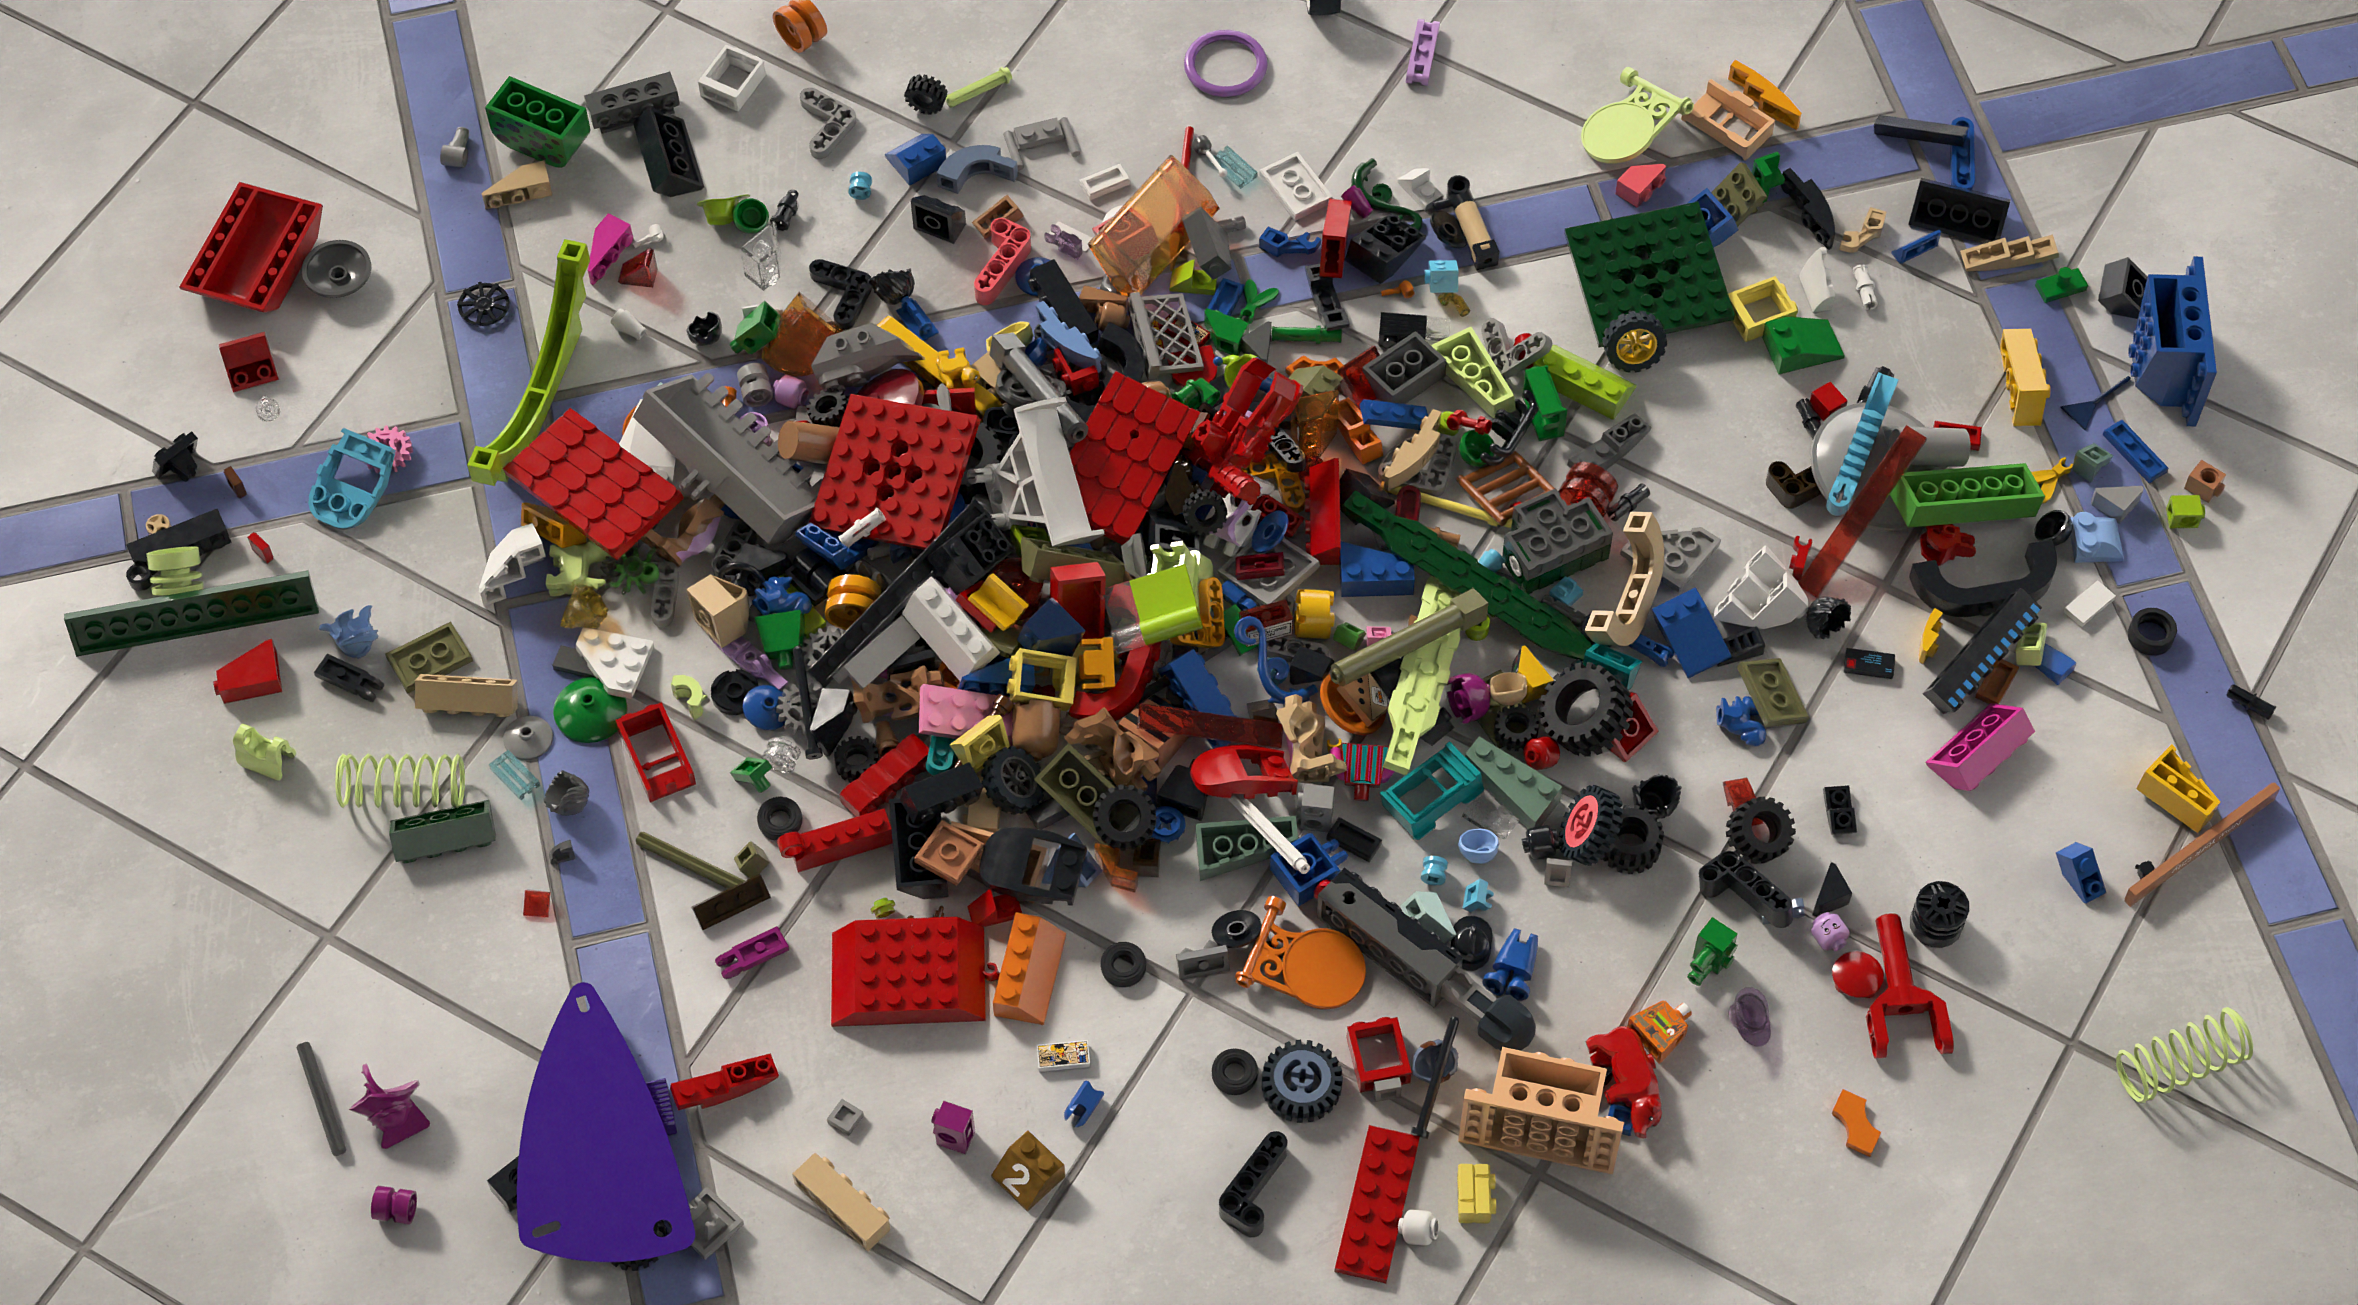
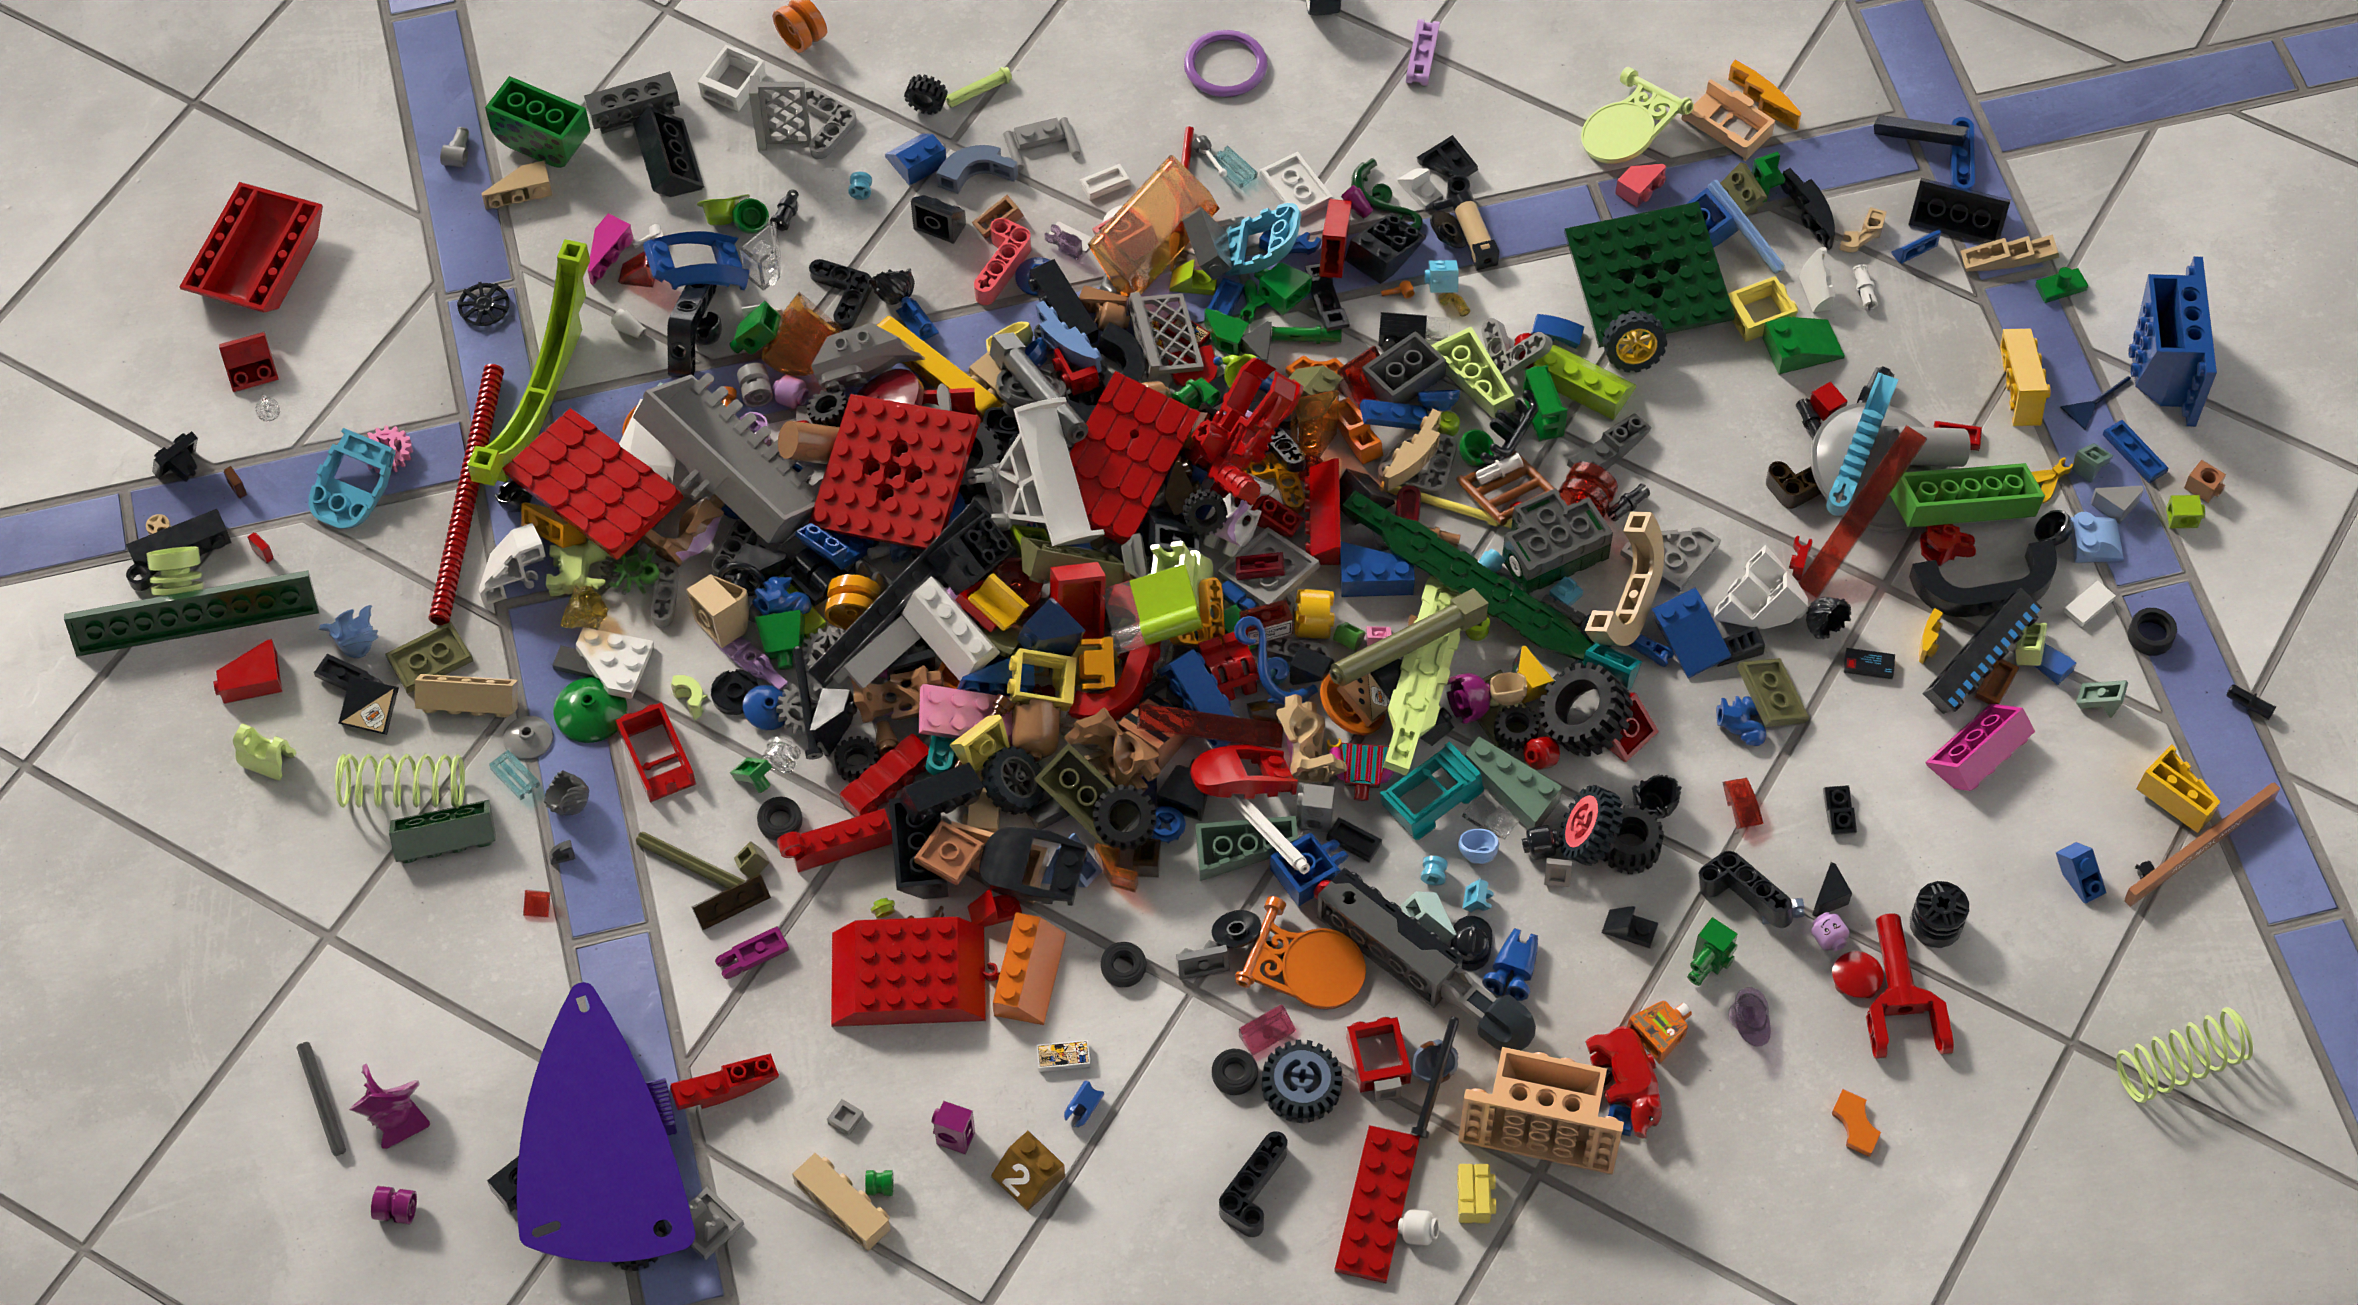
(334, 260): dark grey dish -> none
(368, 705): none -> tile
(465, 498): none -> red piece
(512, 496): none -> black hair
(530, 575): none -> white hand
(683, 325): none -> black beam
(725, 272): none -> blue wedge
(763, 113): none -> light grey fence
(875, 518): white pin -> none
(879, 1183): none -> green wheel
(956, 368): yellow animal -> none
(1230, 664): none -> red hips
(1266, 1030): none -> clear pink slope
(1270, 531): blue dish -> none
(1283, 286): none -> green torso
(1284, 228): none -> medium azure slope
(1438, 399): none -> blue piece
(1448, 159): none -> black wing
(1460, 418): red bar -> none
(1499, 468): none -> white axle
(1559, 329): none -> blue slope
(1626, 926): none -> black slope
(1747, 227): none -> light blue axle
(1777, 822): black tyre -> none
(2102, 695): none -> sand green slope
(2122, 288): black slope -> none

